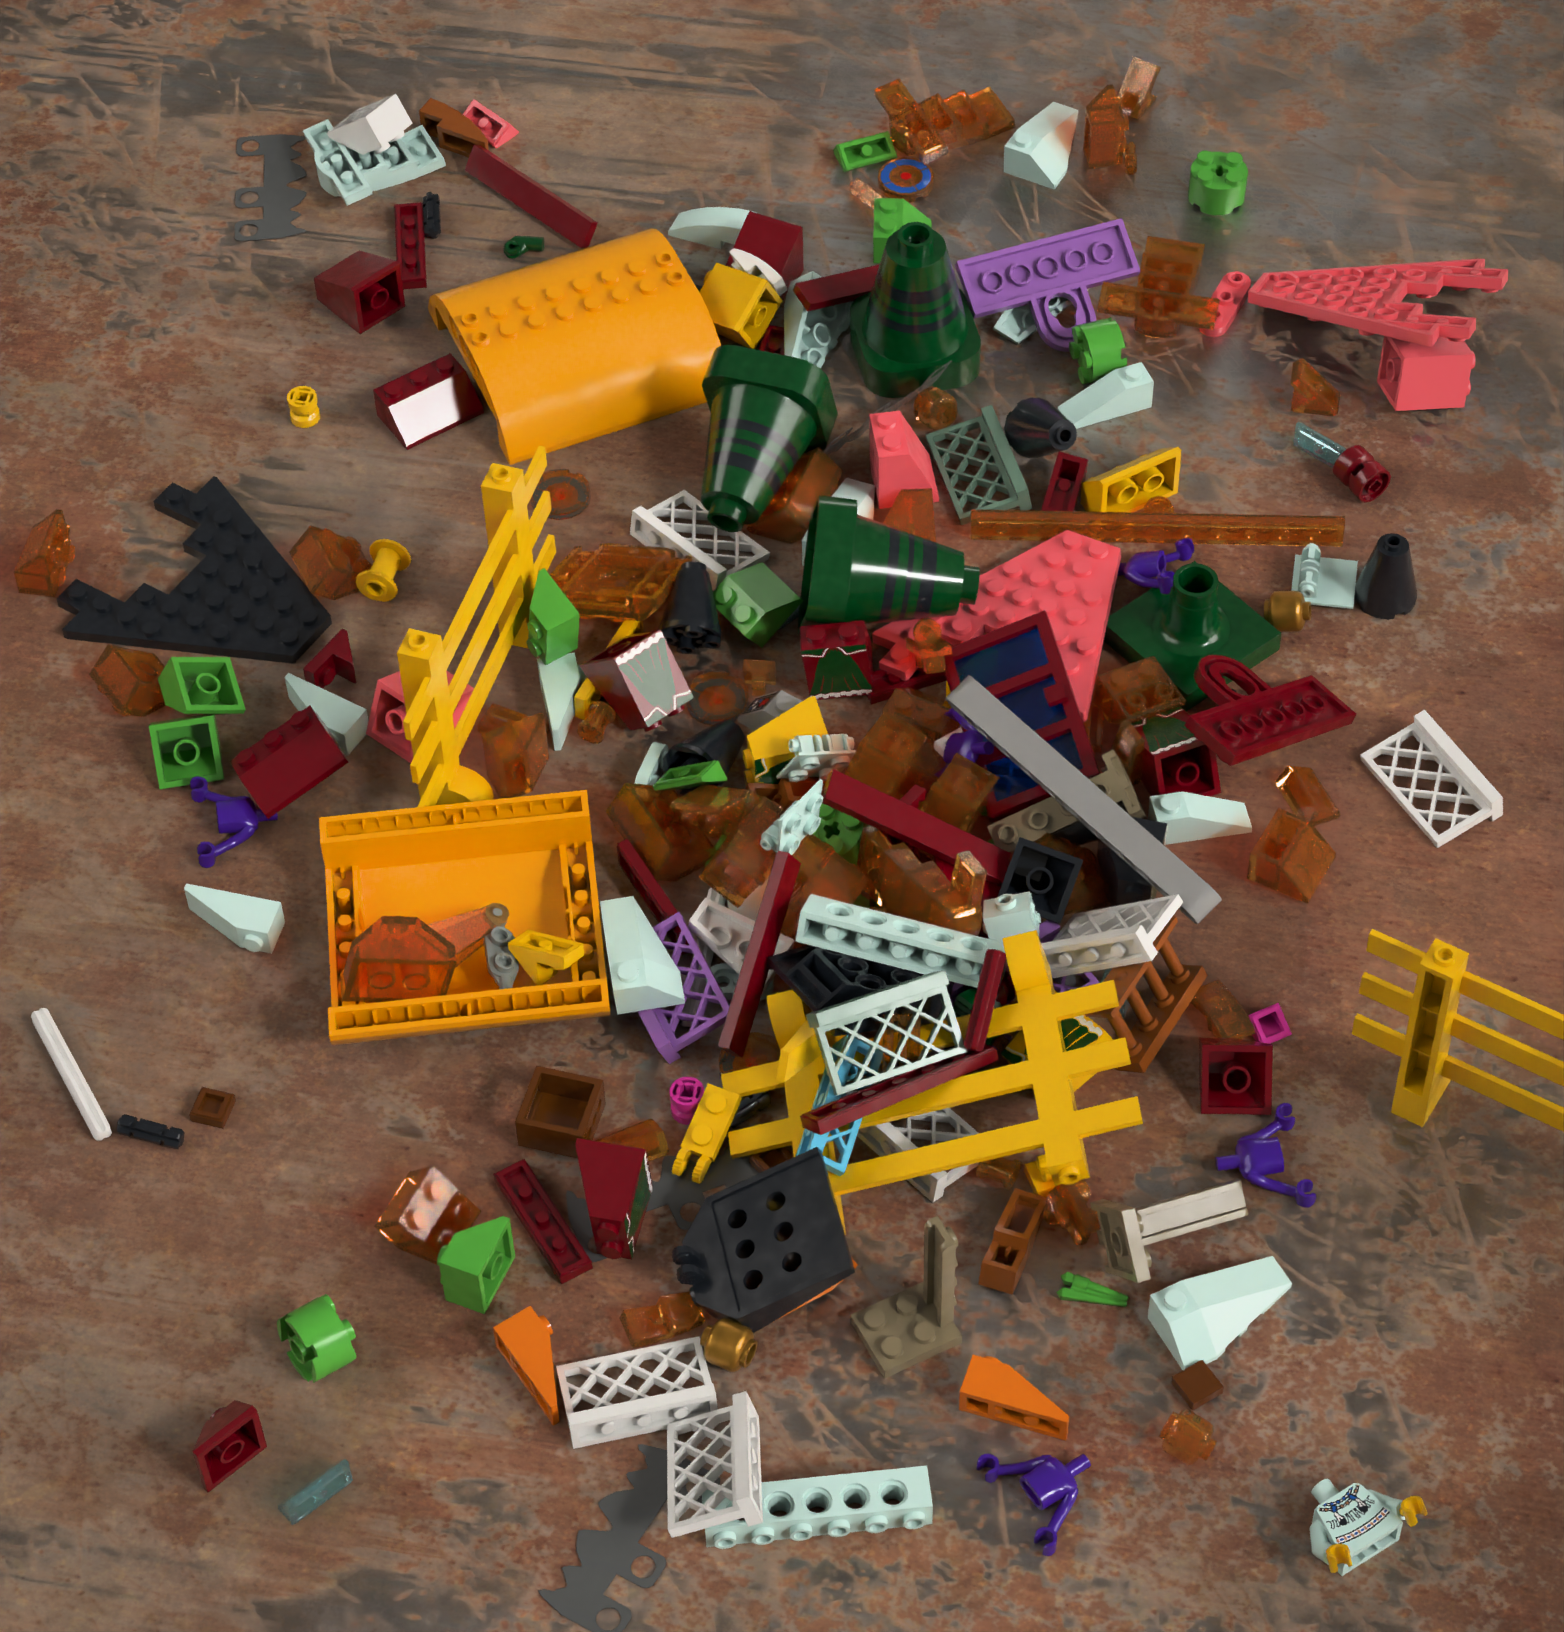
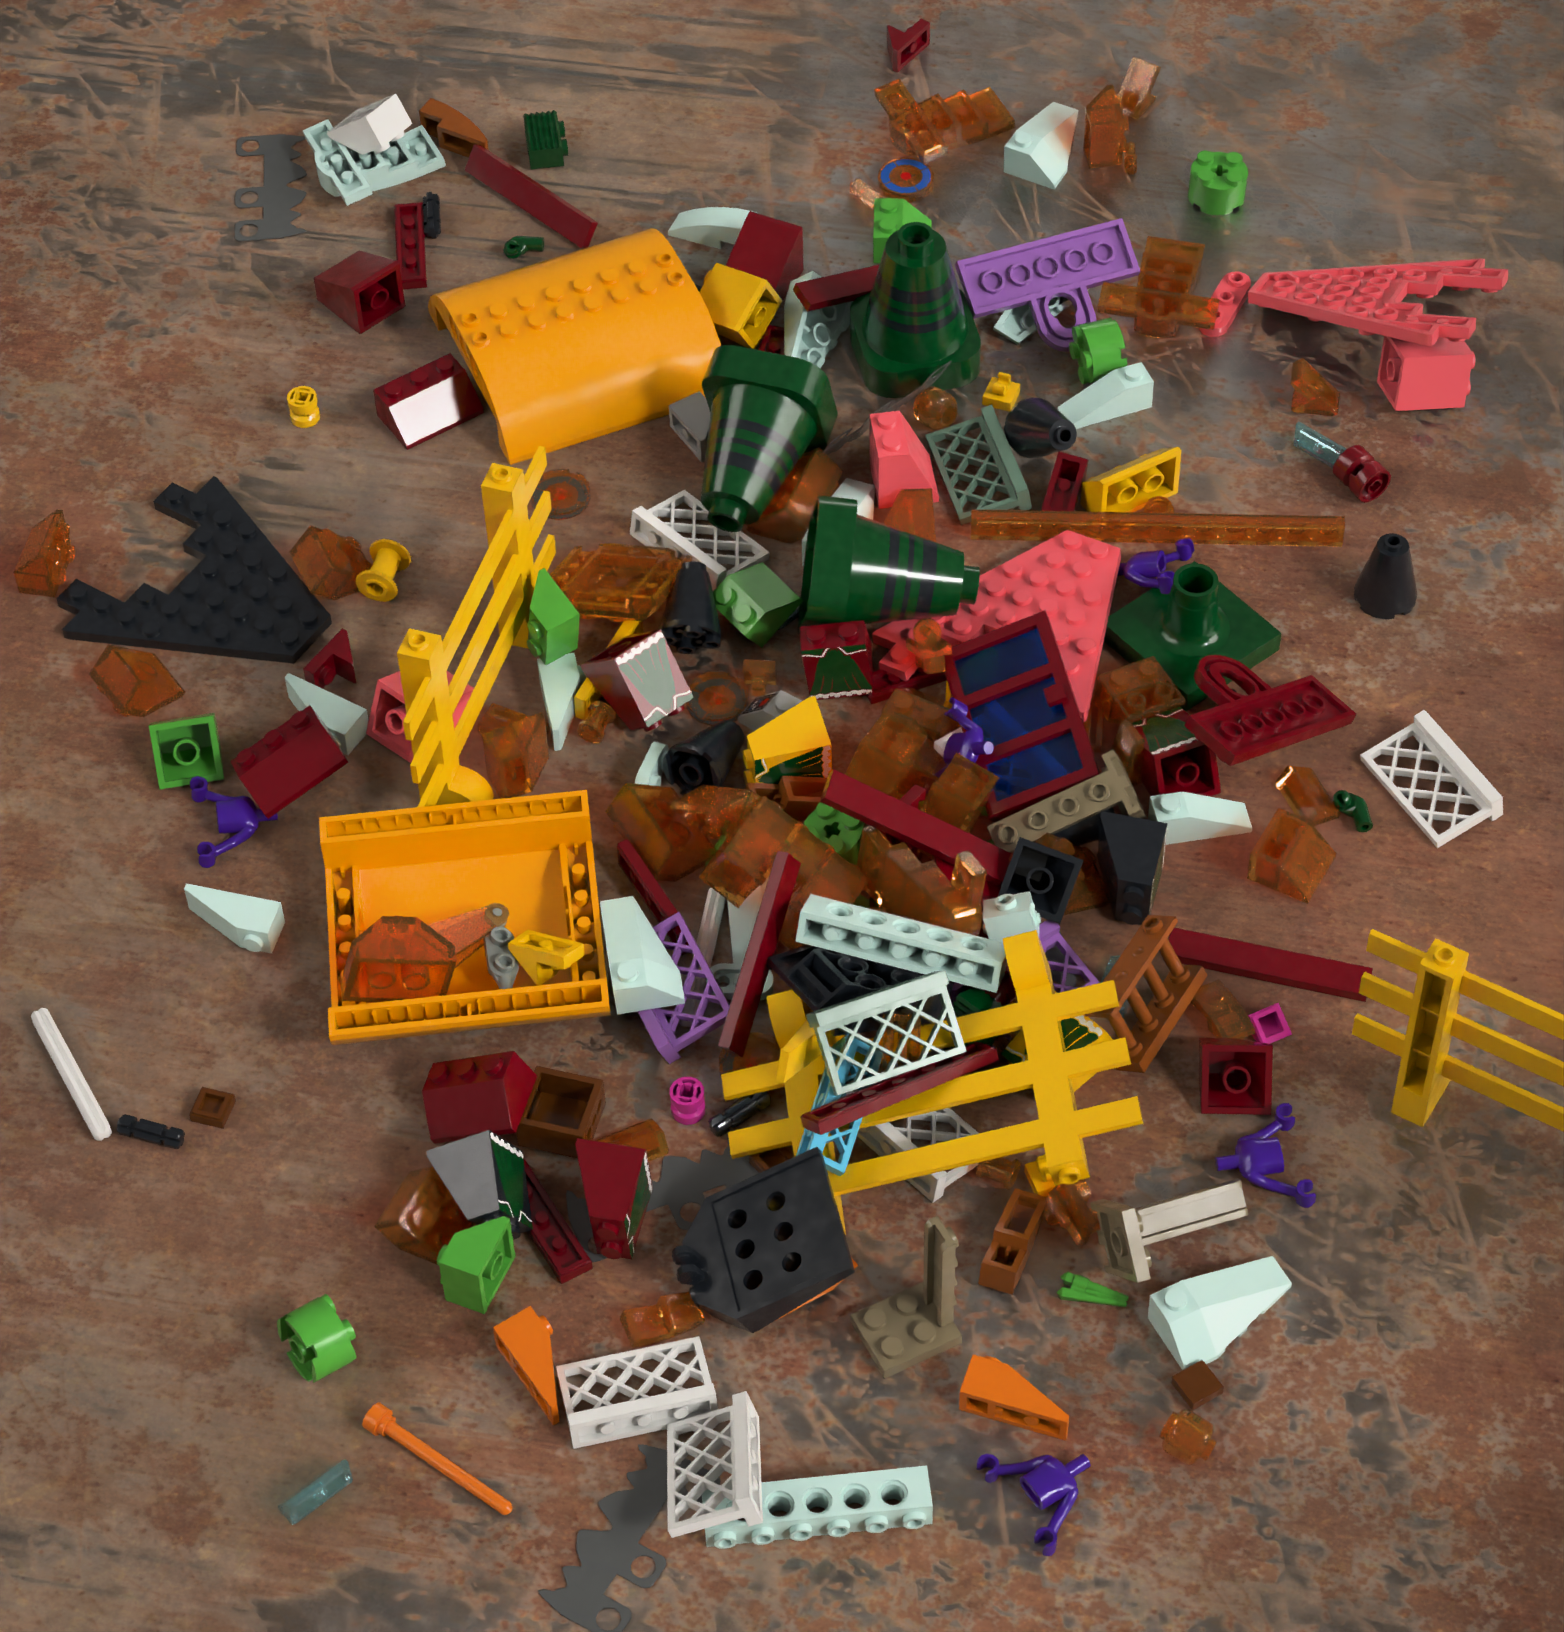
(201, 686): bright green slope -> none
(228, 1442): dark red slope -> none
(380, 1421): none -> orange piece
(476, 1095): none -> dark red slope
(485, 1179): none -> slope
(492, 126): coral slope -> none
(544, 140): none -> dark green brick
(691, 422): none -> light grey slope
(691, 776): bright green slope -> none
(707, 1131): yellow hinge -> none
(728, 1344): pearl gold head -> none
(729, 934): white wing -> none
(753, 265): white slope -> none
(795, 822): light aqua hinge -> none
(818, 756): light aqua hinge -> none
(865, 151): bright green slope -> none
(907, 45): none -> dark red slope
(984, 1000): dark red axle -> none
(1001, 392): none -> yellow tile
(1083, 799): light grey beam -> none
(1110, 936): white fence -> none
(1268, 964): none -> dark red tile
(1287, 611): pearl gold head -> none
(1324, 579): light aqua hinge -> none
(1354, 807): none -> dark green arm
(1357, 1523): light aqua torso -> none

